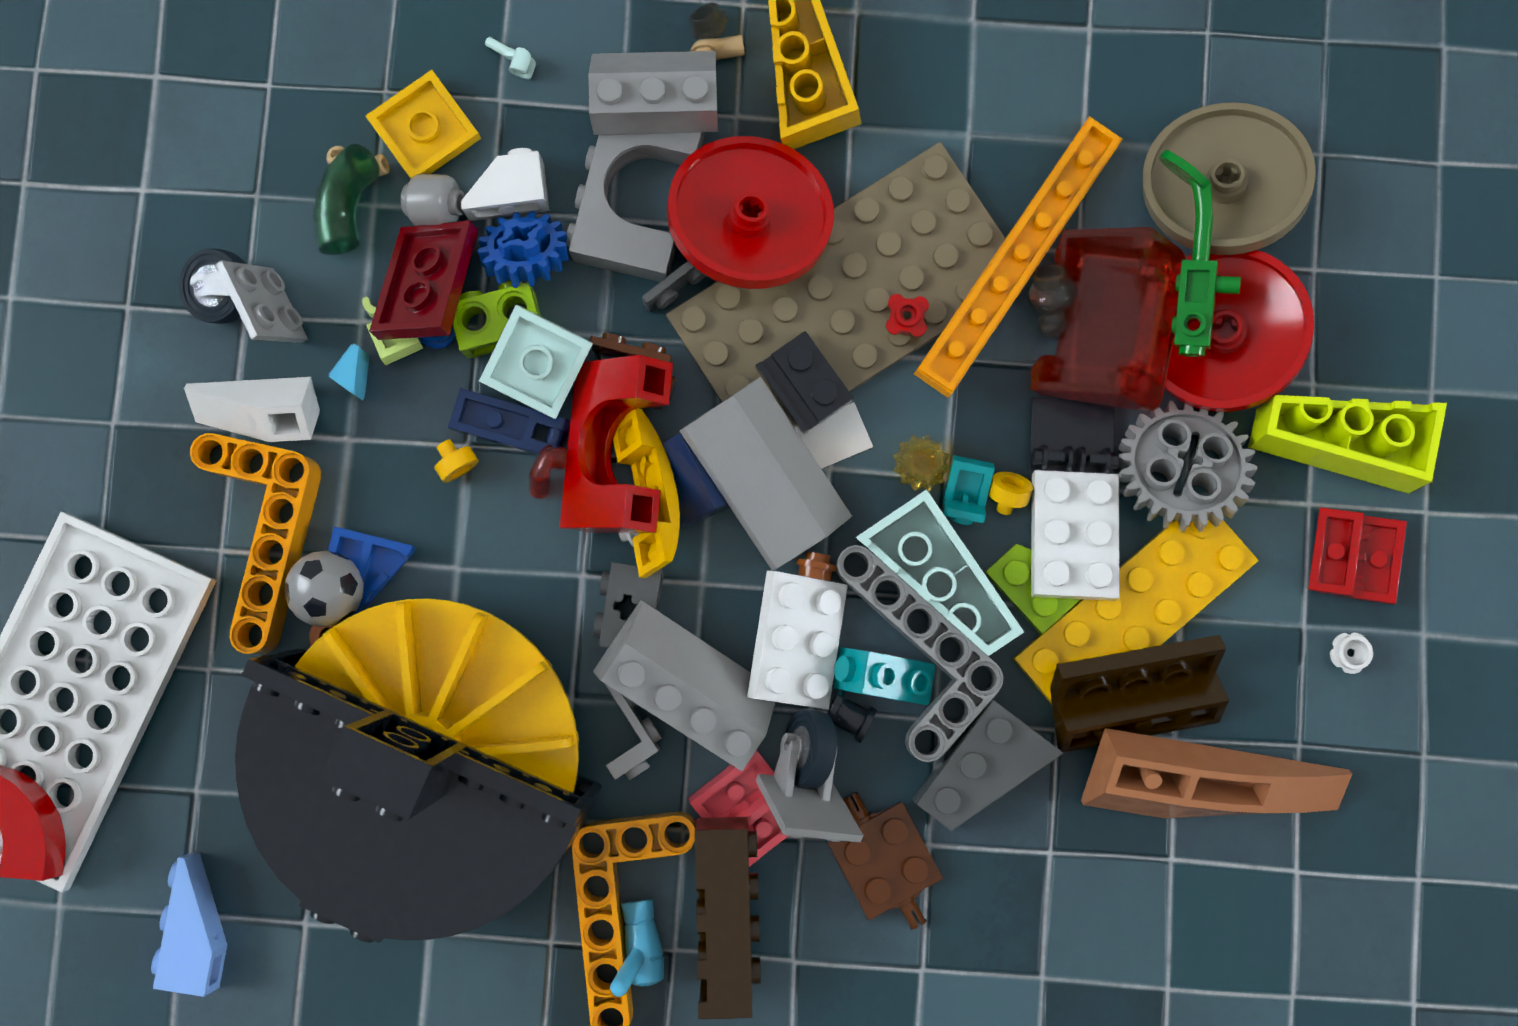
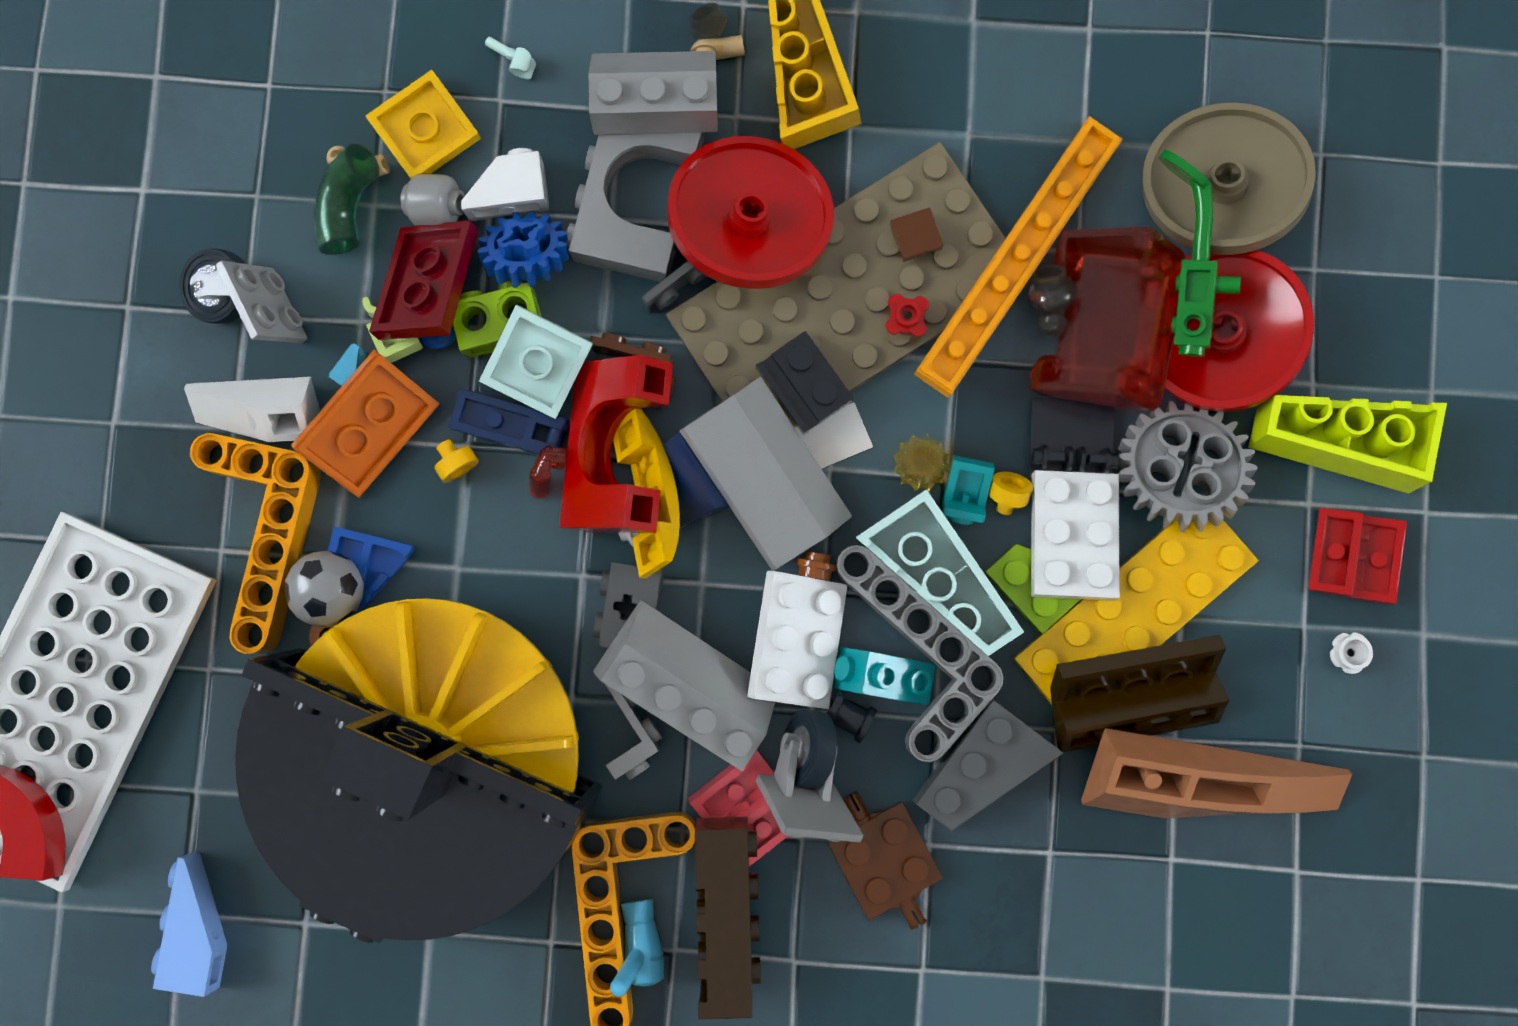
(365, 424): none -> orange tile
(916, 234): none -> reddish brown tile

